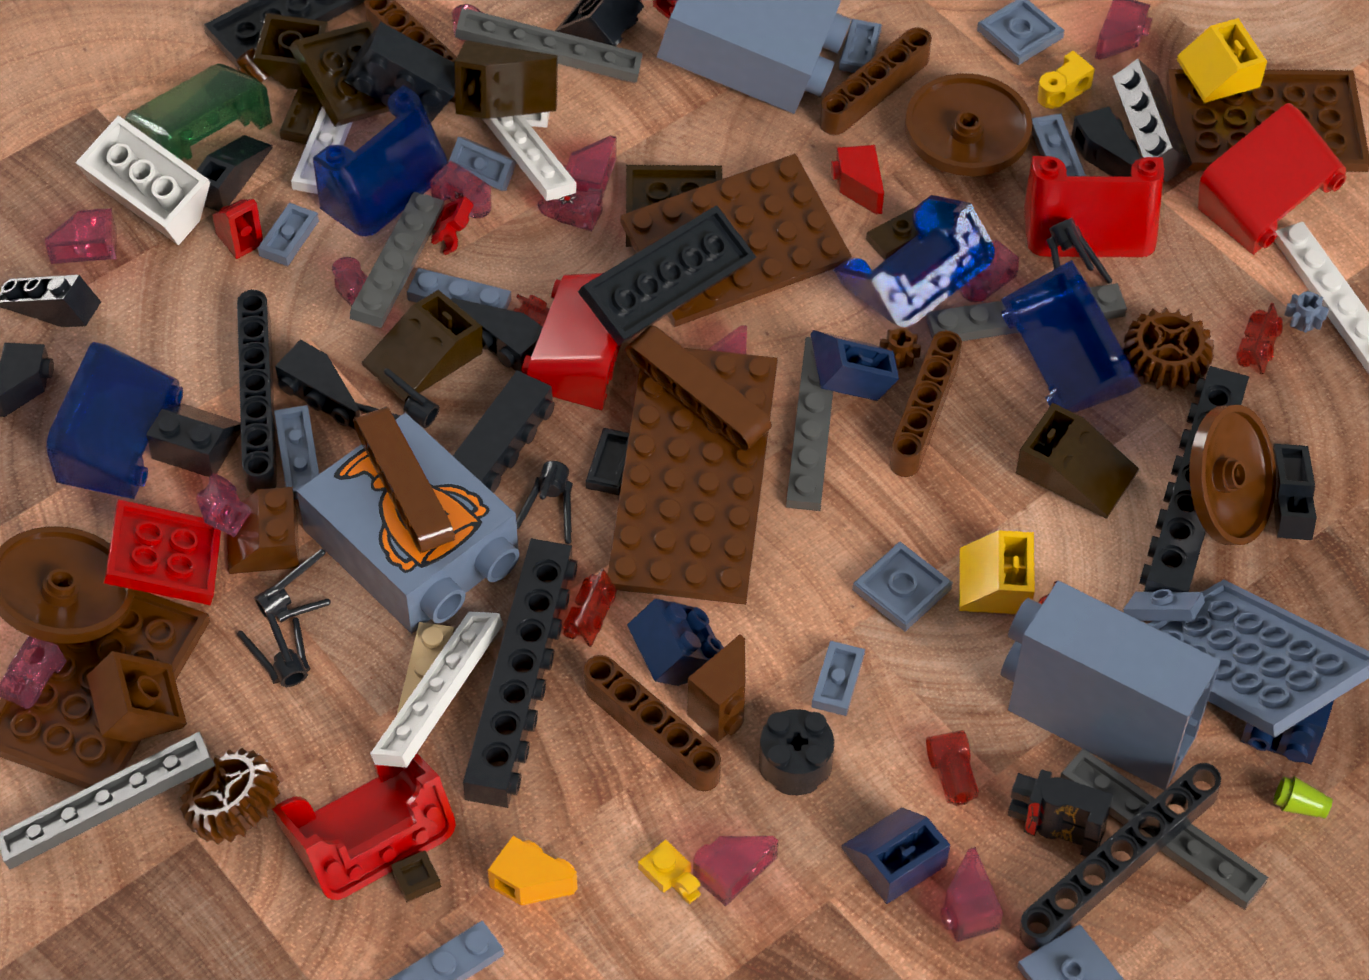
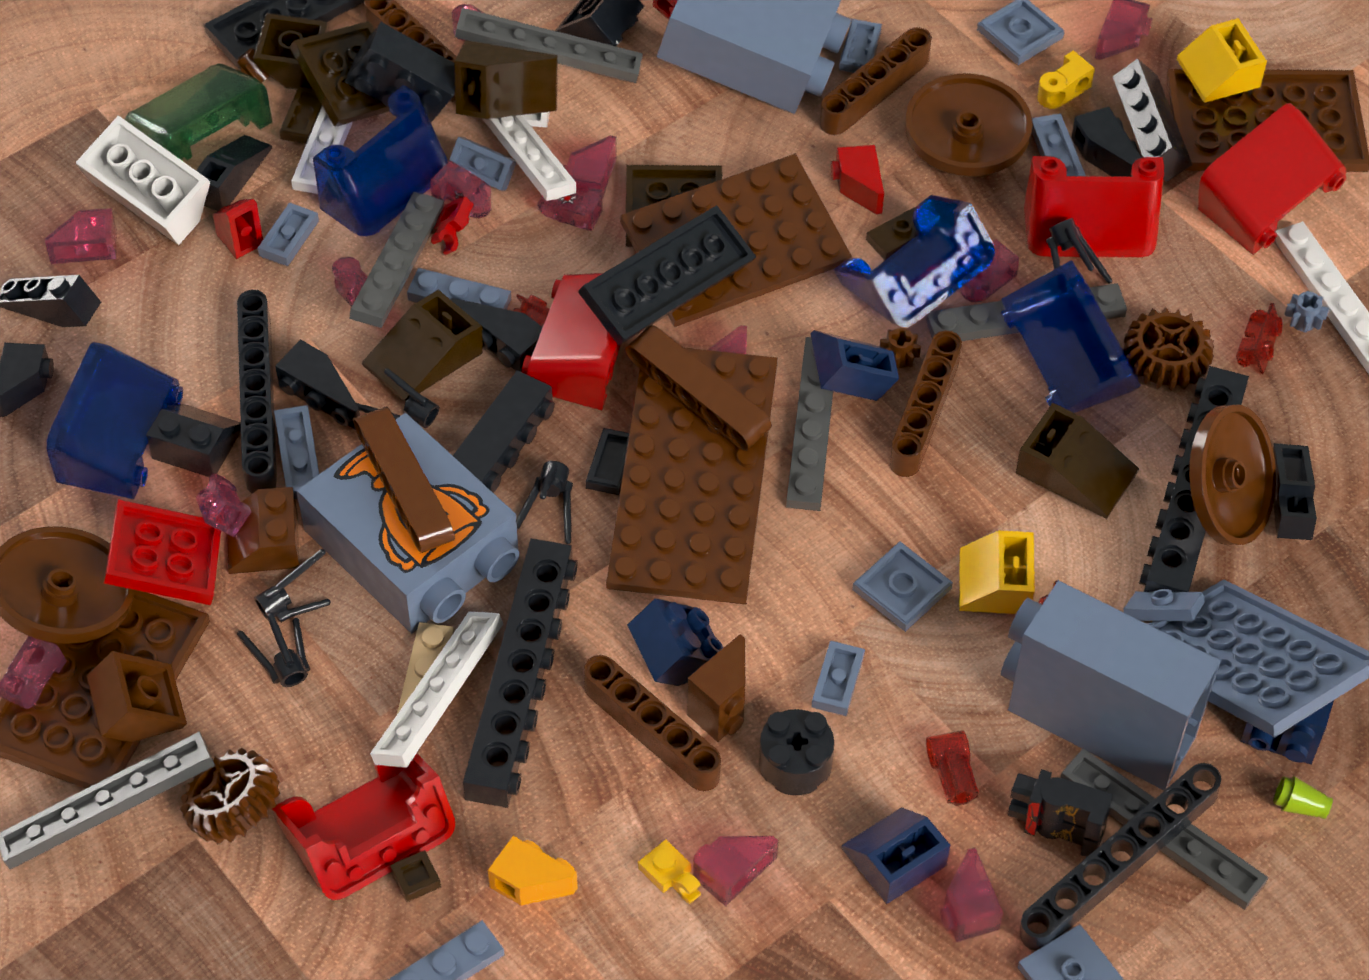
(596, 598): clear red hinge -> none

